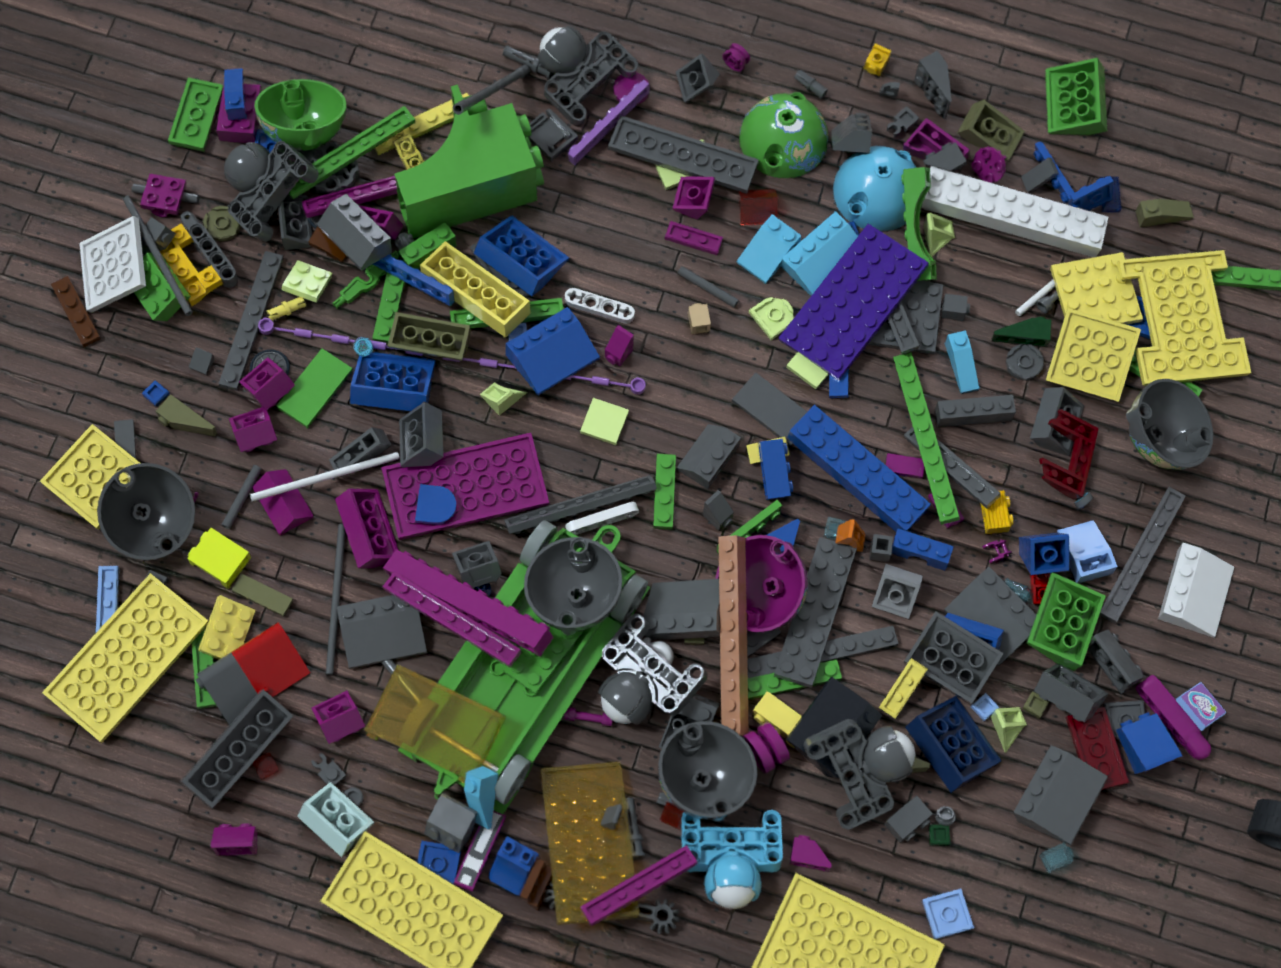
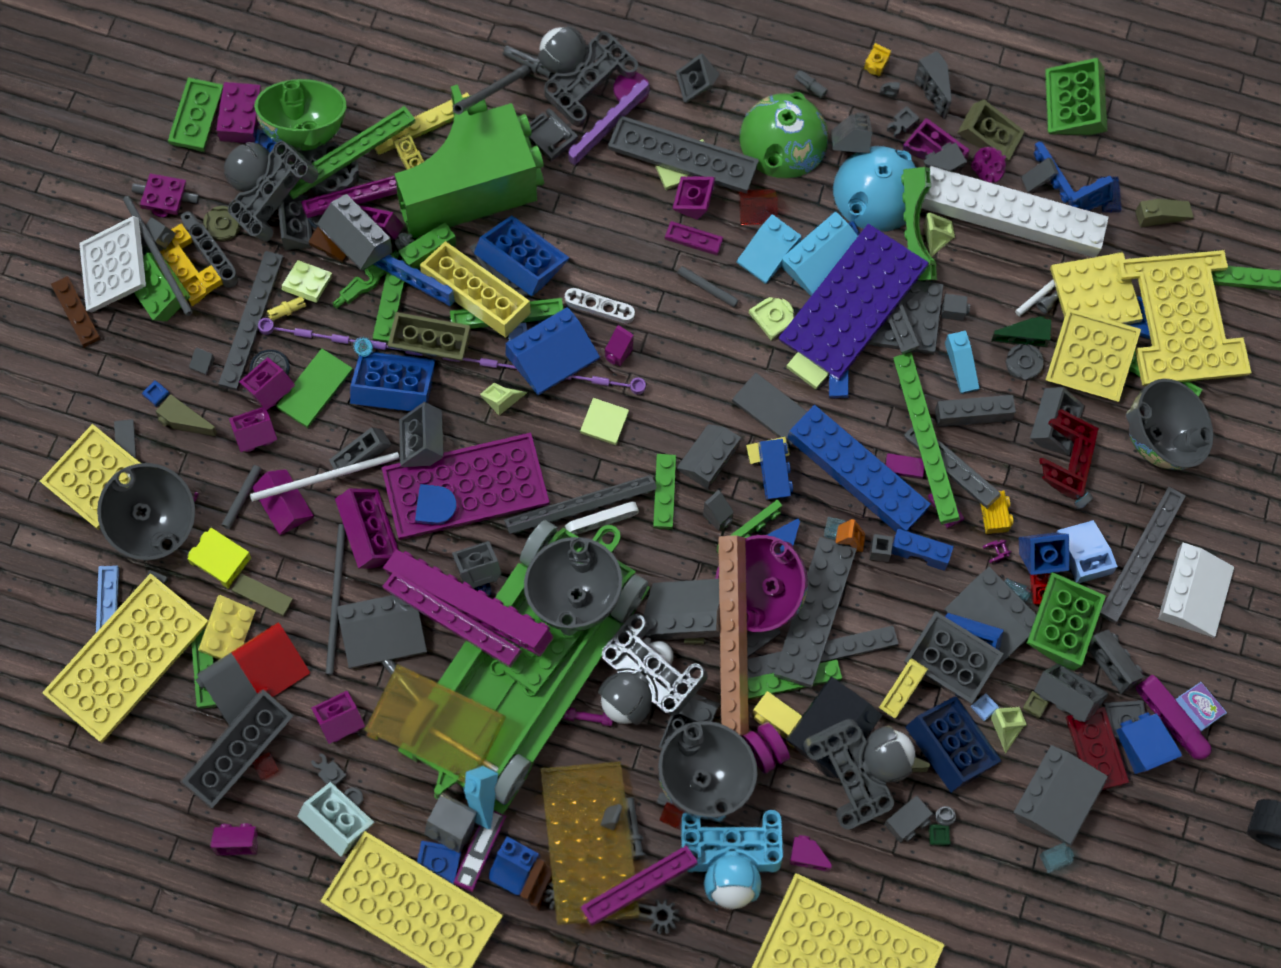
(234, 94): blue slope -> none
(699, 318): tan brick -> none
(736, 57): magenta wheel -> none
(897, 591): light grey slope -> none
(947, 914): light blue tile -> none

